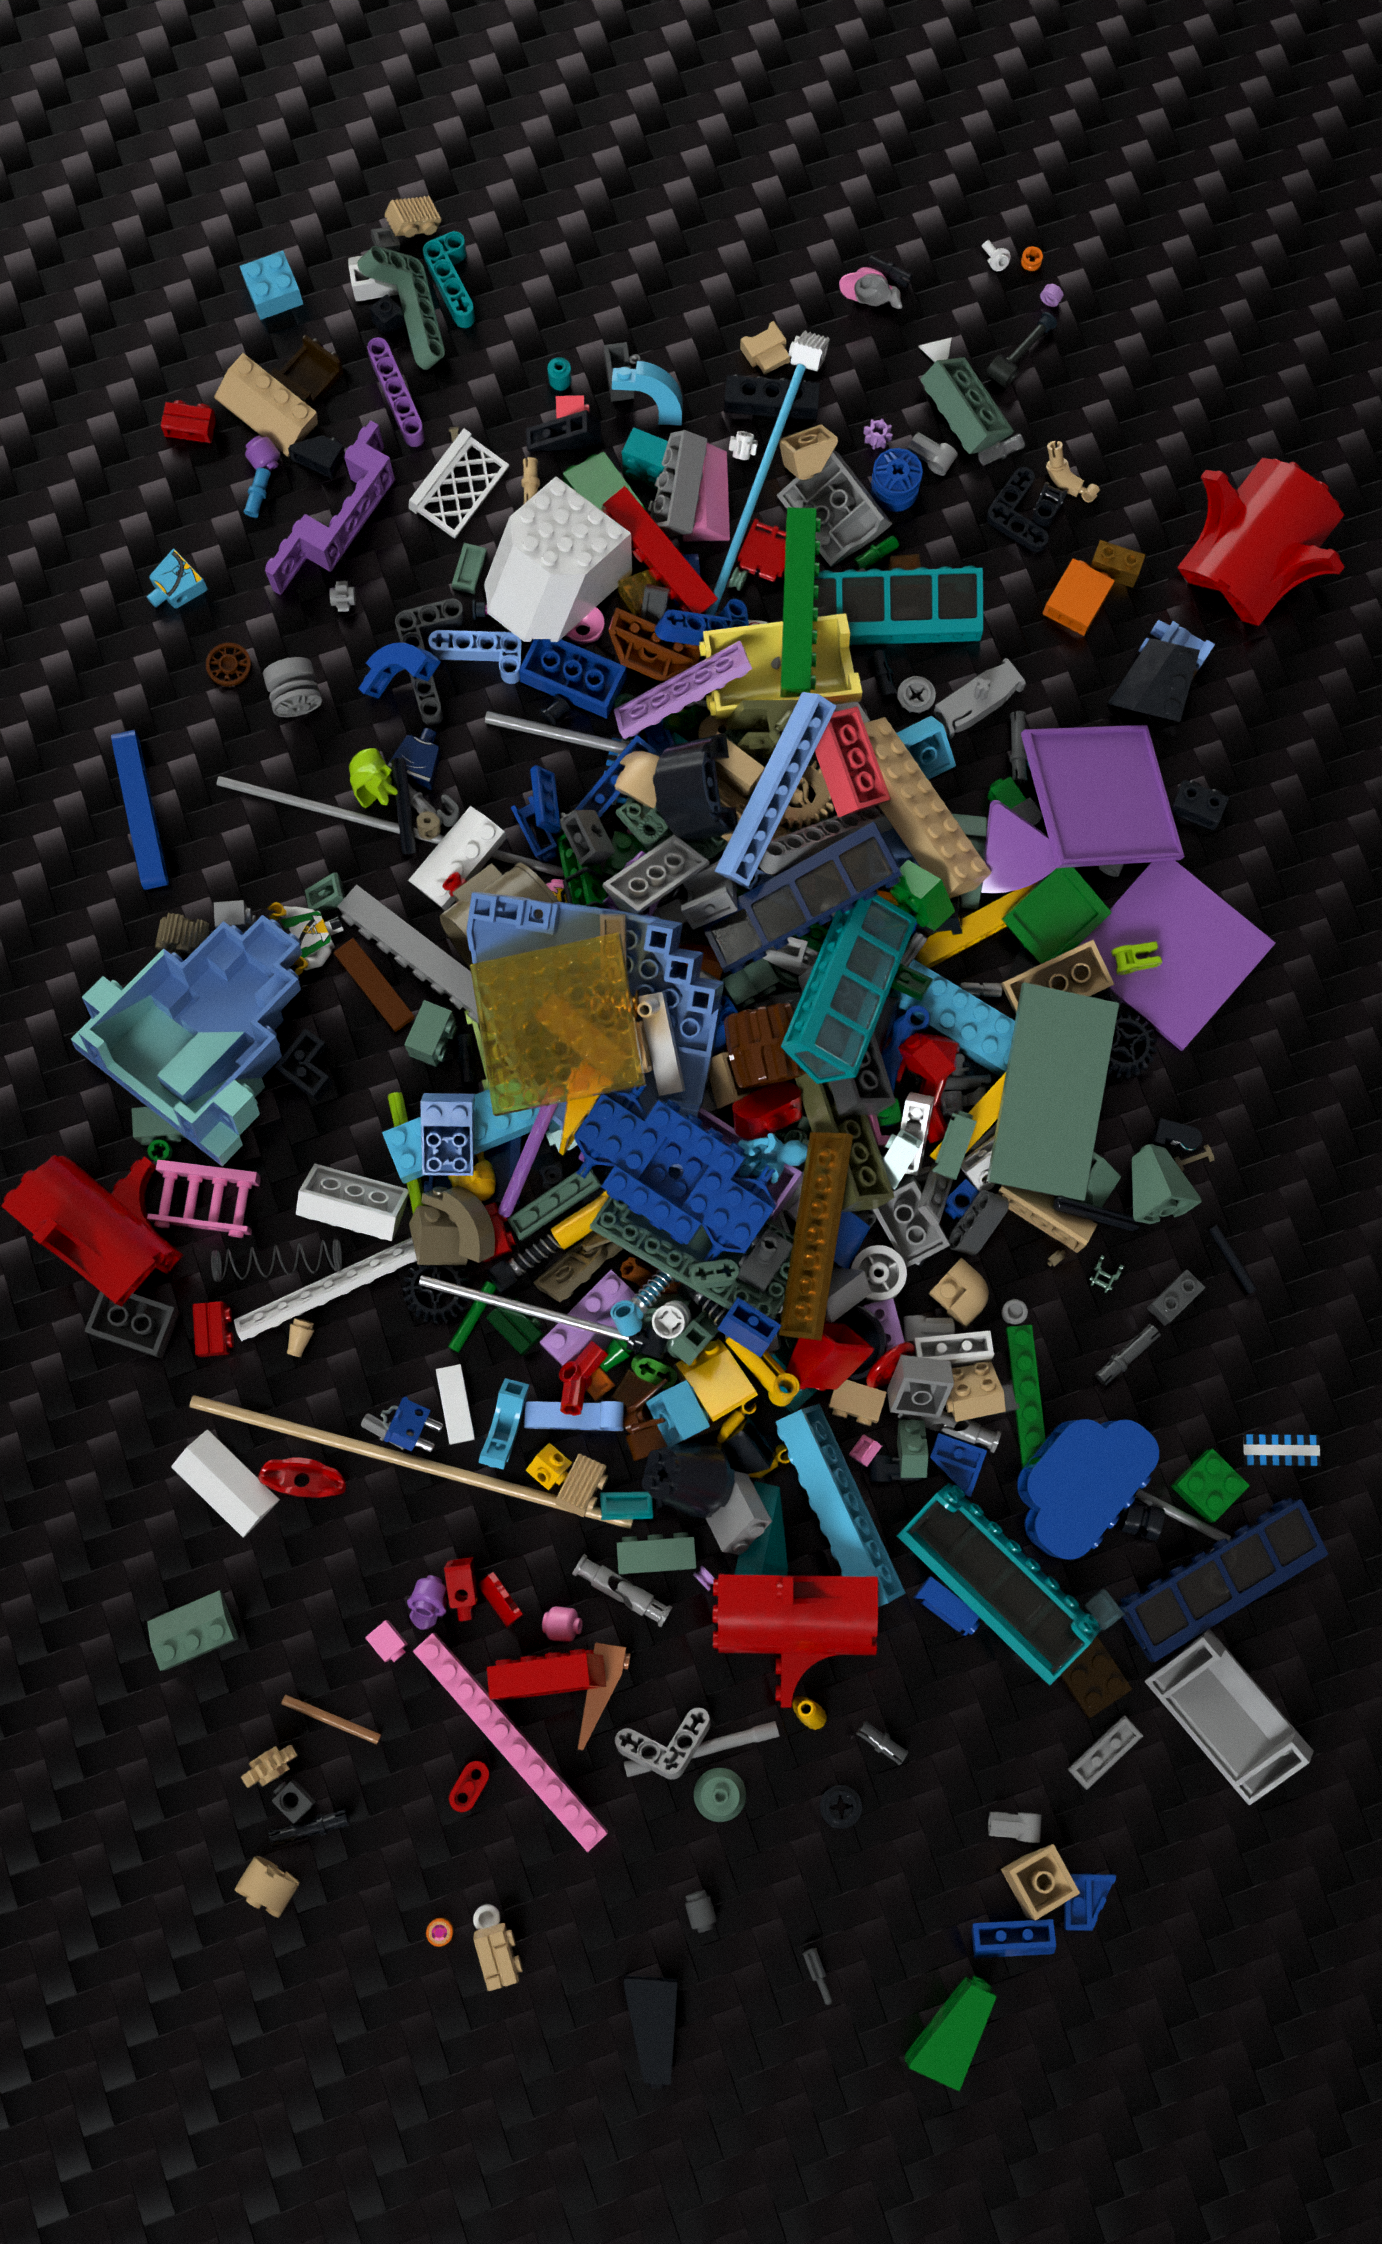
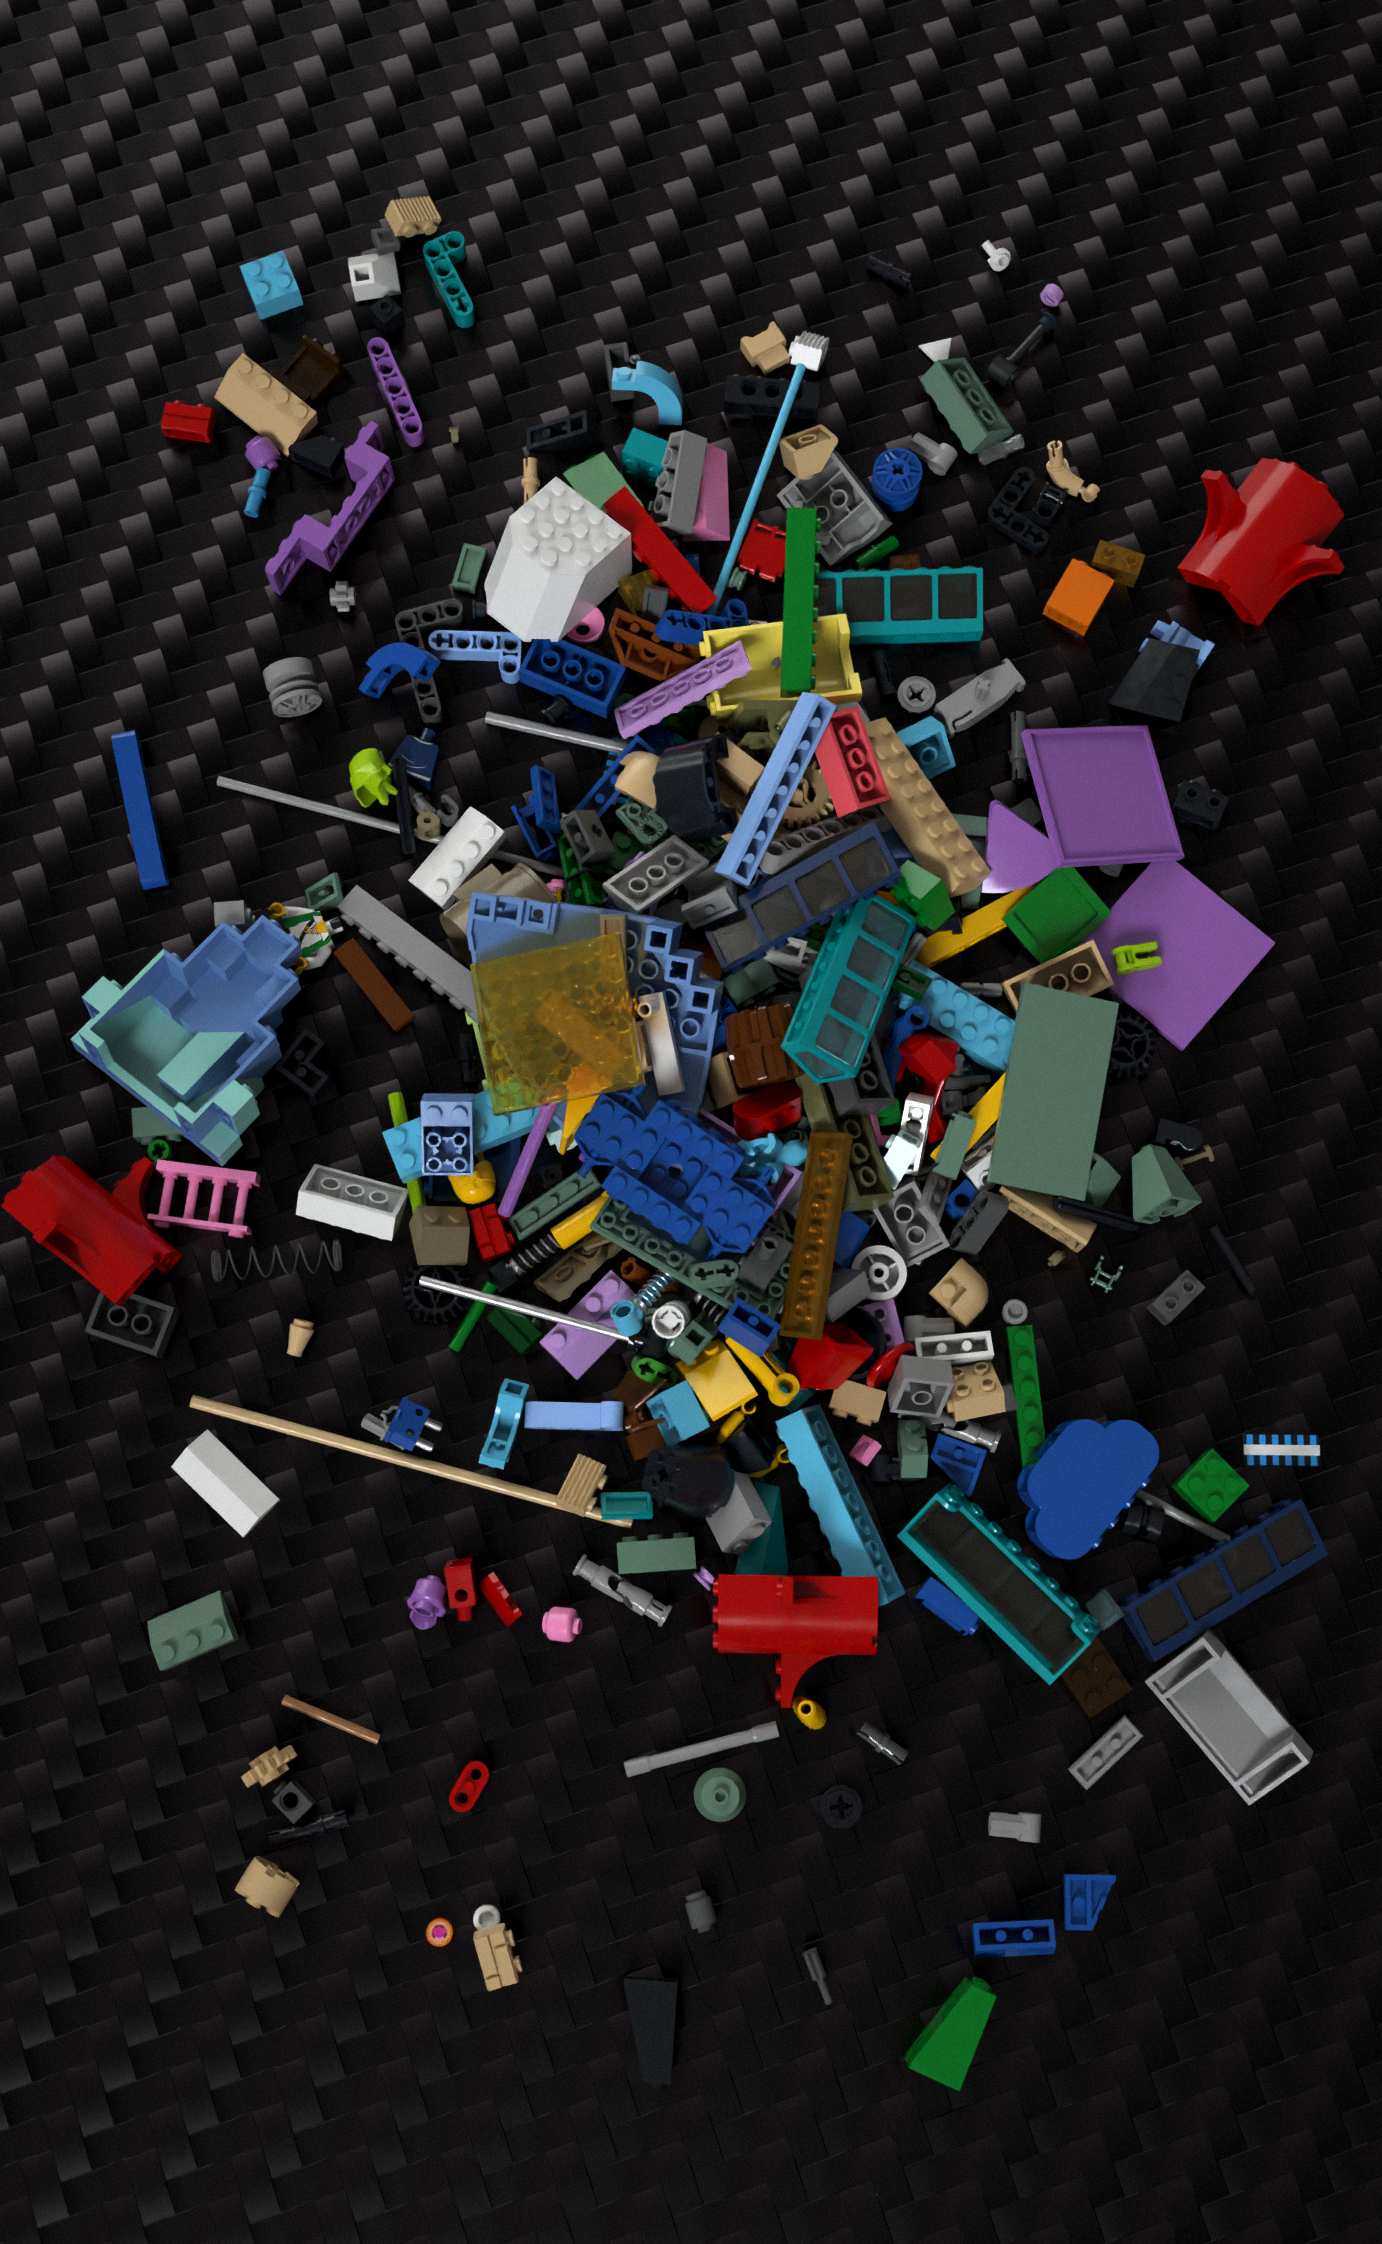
(175, 582): medium azure torso -> none
(180, 934): dark tan brick -> none
(212, 1329): red brick -> none
(228, 664): reddish brown wheel -> none
(282, 1474): red piece -> none
(325, 1289): white plate -> none
(387, 1642): bright pink brick -> none
(415, 299): sand green beam -> none
(431, 1034): sand green brick -> none
(439, 475): white fence -> none
(453, 882): red bush -> none
(455, 1404): white tile -> none
(471, 1218): dark tan arch -> none
(511, 1742): bright pink brick -> none
(546, 1675): red brick -> none
(549, 1467): yellow brick -> none
(559, 373): teal brick -> none
(570, 405): coral brick -> none
(578, 1378): red piece -> none
(596, 1700): nougat slope -> none
(600, 1384): orange tile -> none
(616, 1353): green cone -> none
(665, 1754): light grey beam -> none
(743, 445): white gear -> none
(870, 288): light grey hair -> none
(878, 434): lavender gear -> none
(1006, 792): green brick -> none
(1031, 251): orange bush -> none
(1040, 1881): tan slope -> none
(1131, 1351): dark grey pin -> none

